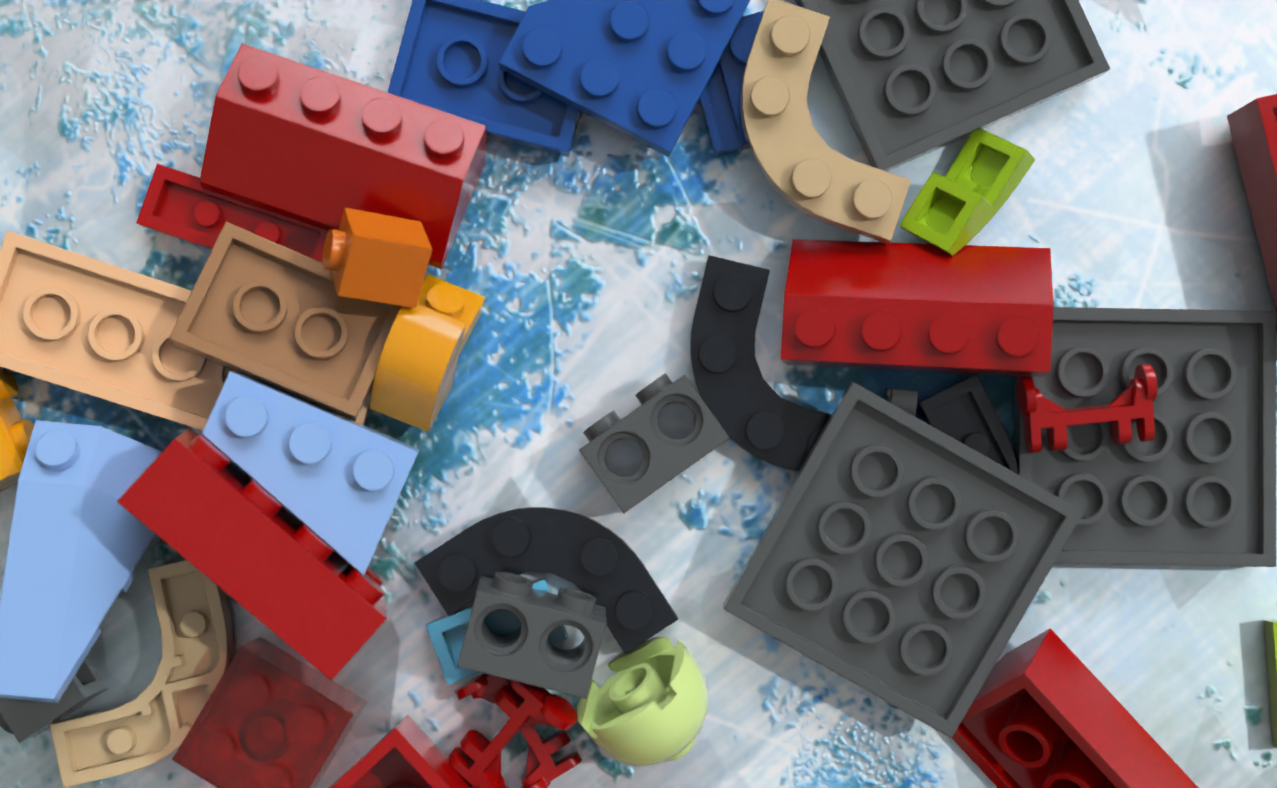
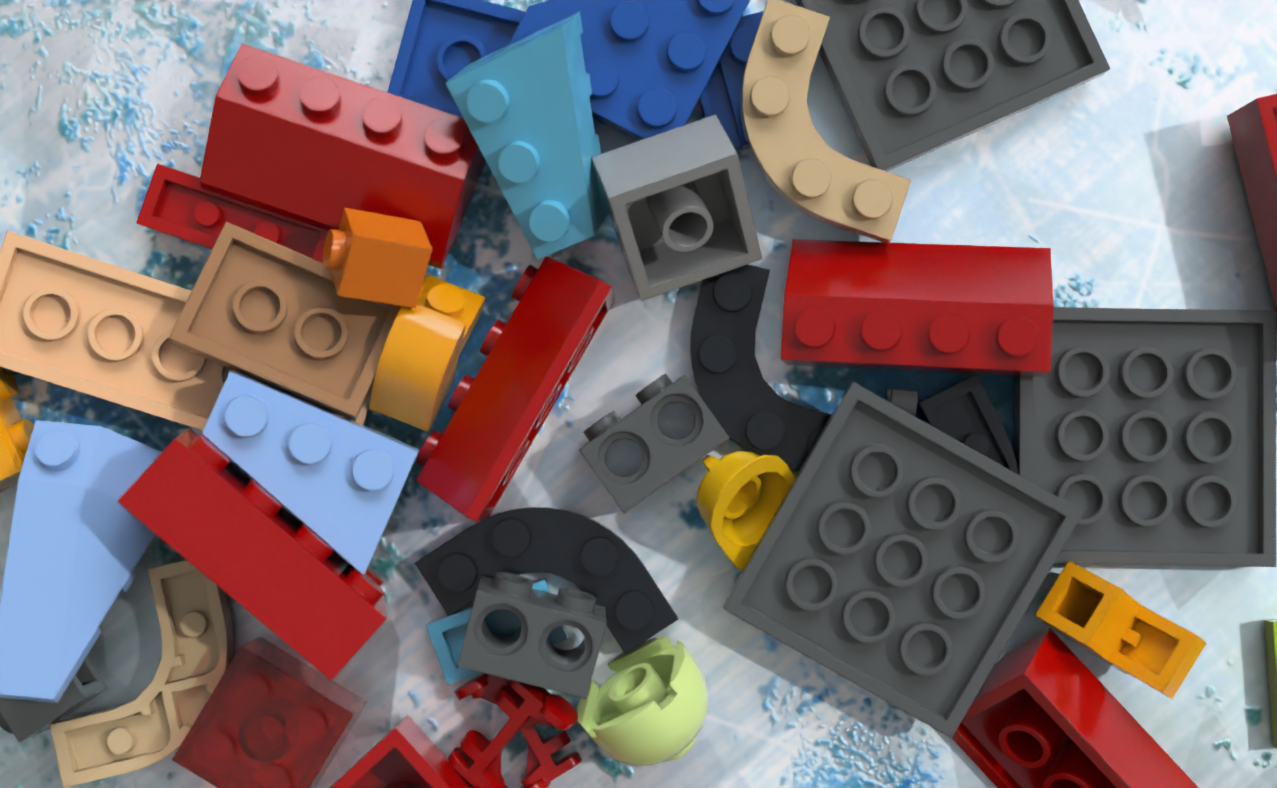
(514, 388): none -> red slope
(538, 133): none -> medium azure wedge
(679, 207): none -> light grey brick
(741, 499): none -> yellow piece
(976, 186): lime slope -> none
(1120, 629): none -> light orange brick
(1132, 403): red piece -> none

